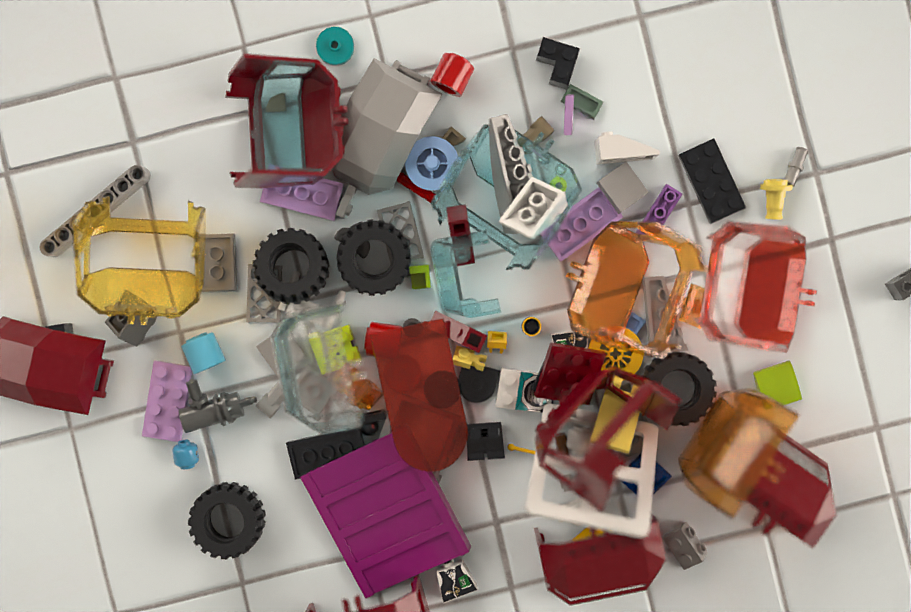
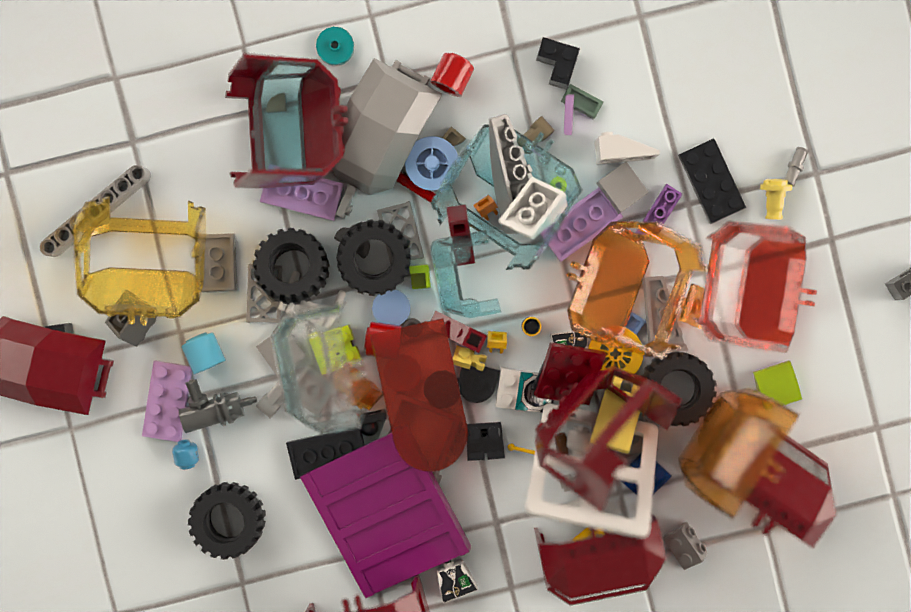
(391, 308): none -> light blue tile
(486, 206): none -> orange tile

